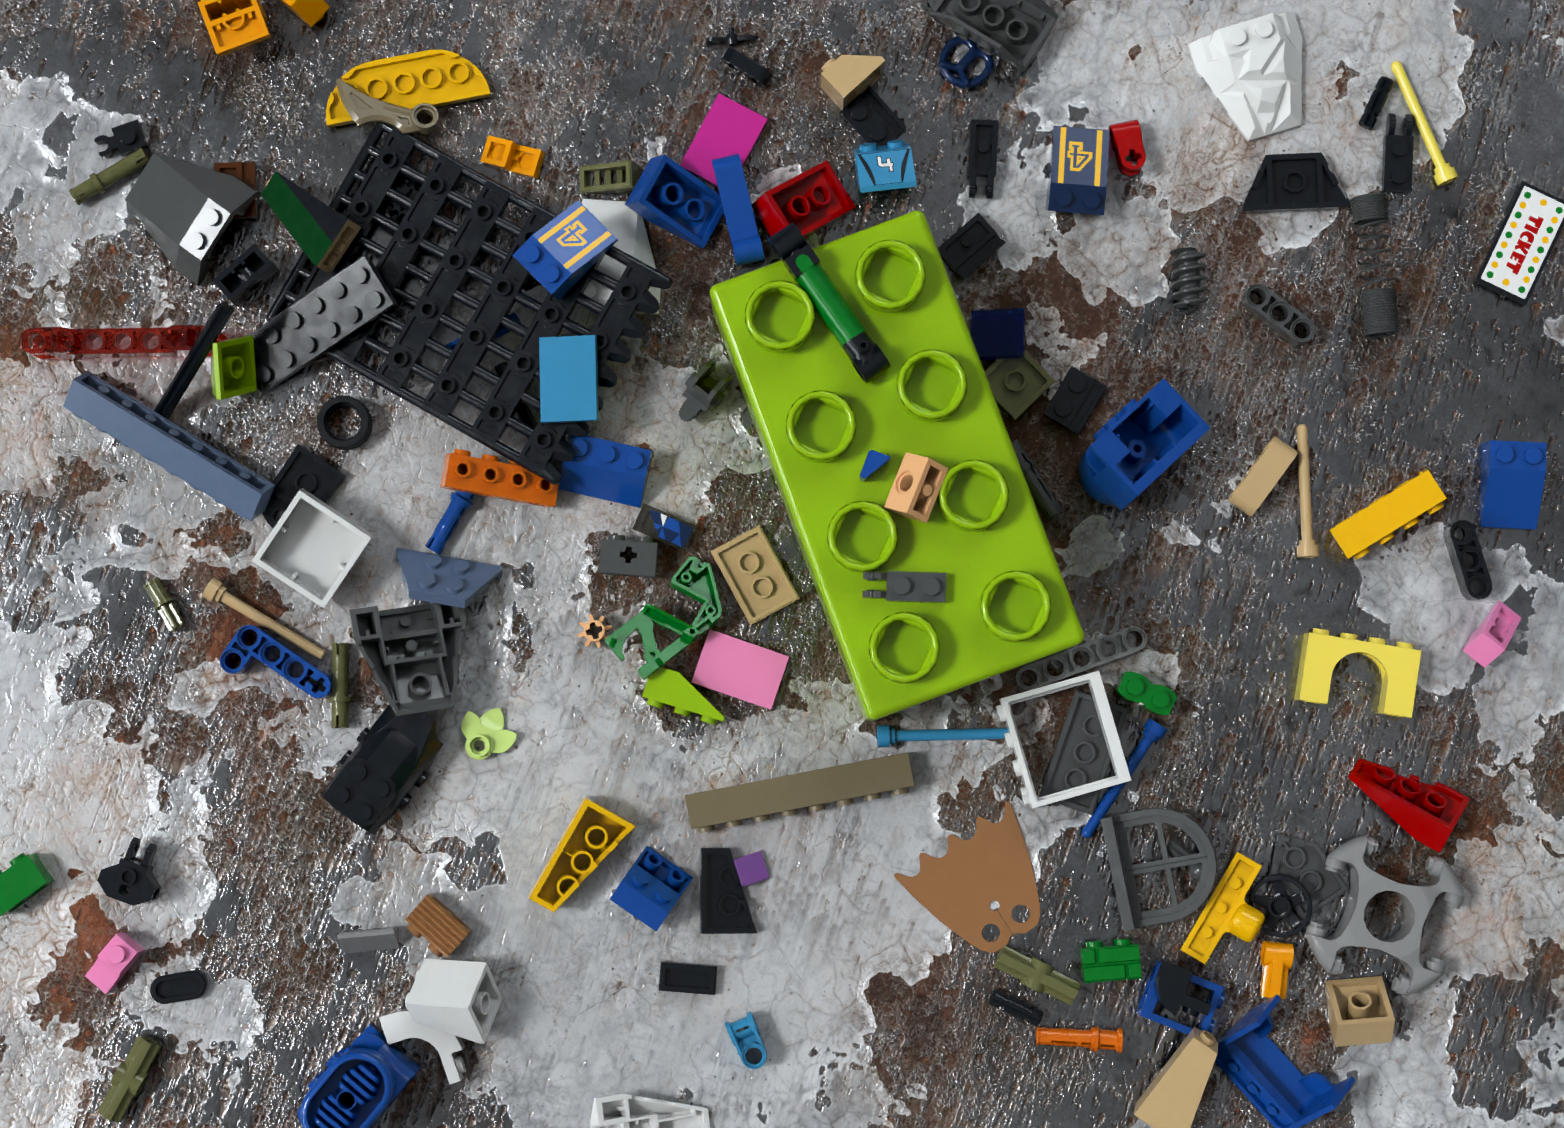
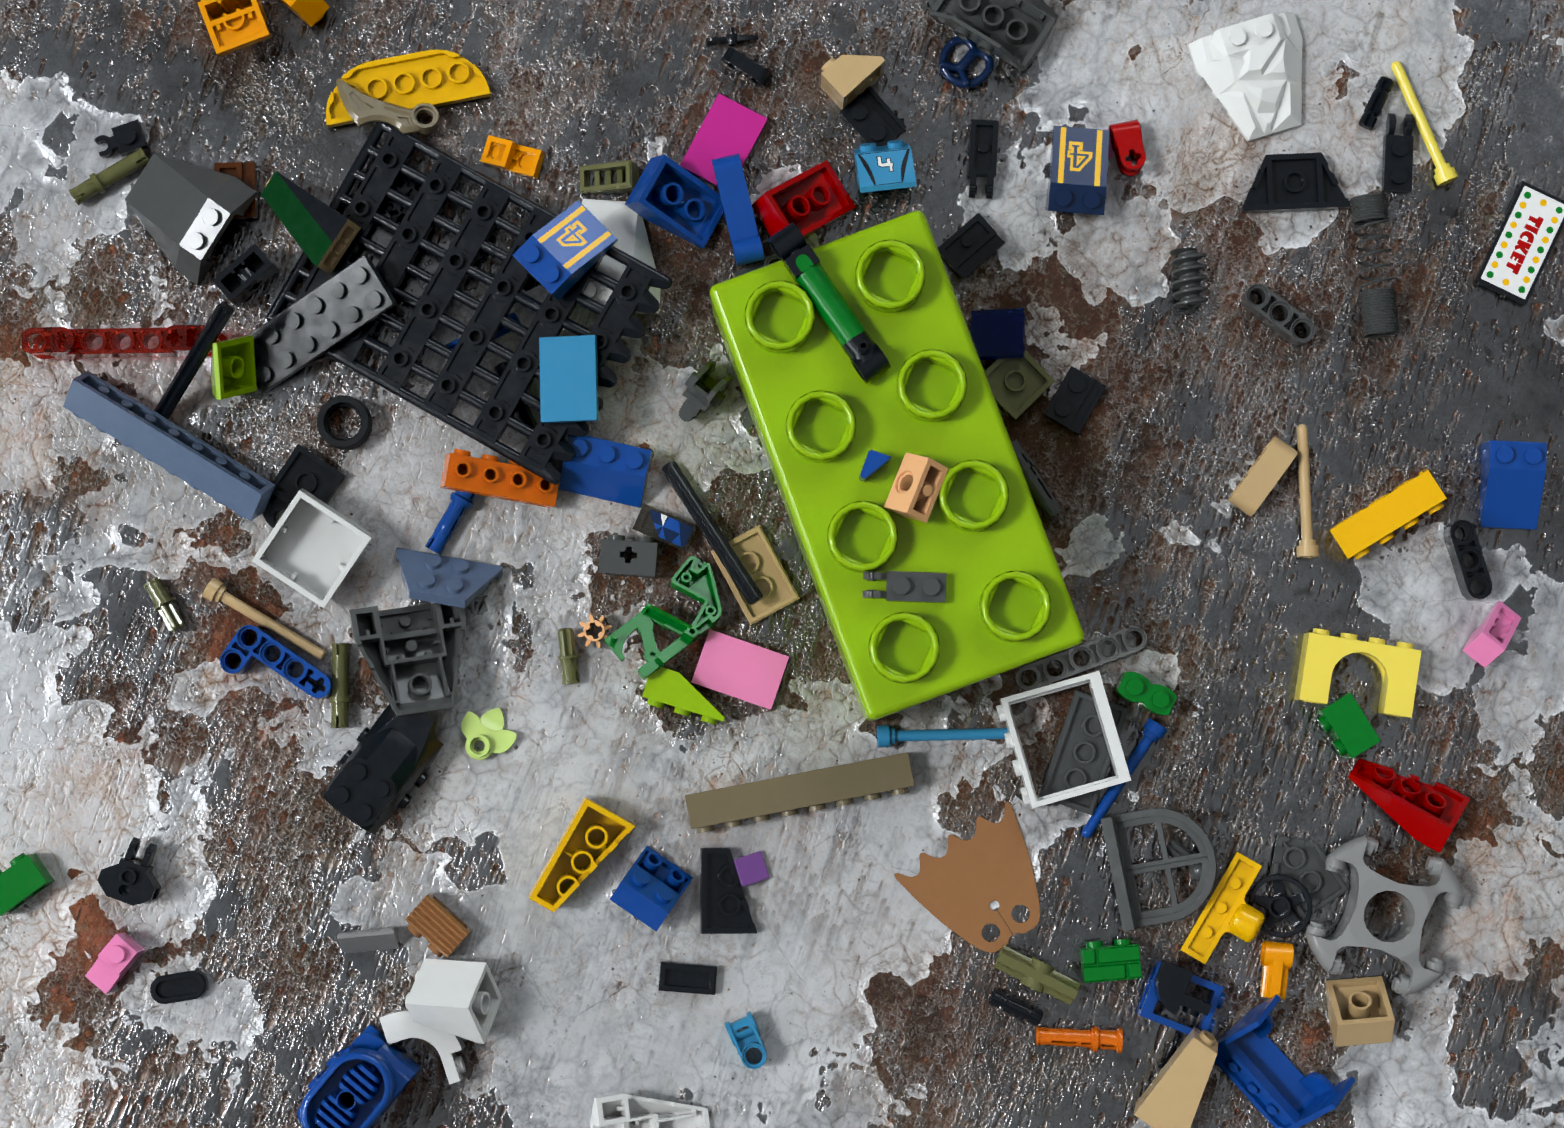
(129, 1078): olive piece -> none
(568, 656): none -> olive axle
(712, 533): none -> black axle
(1139, 445): blue brick -> none
(1347, 726): none -> green brick

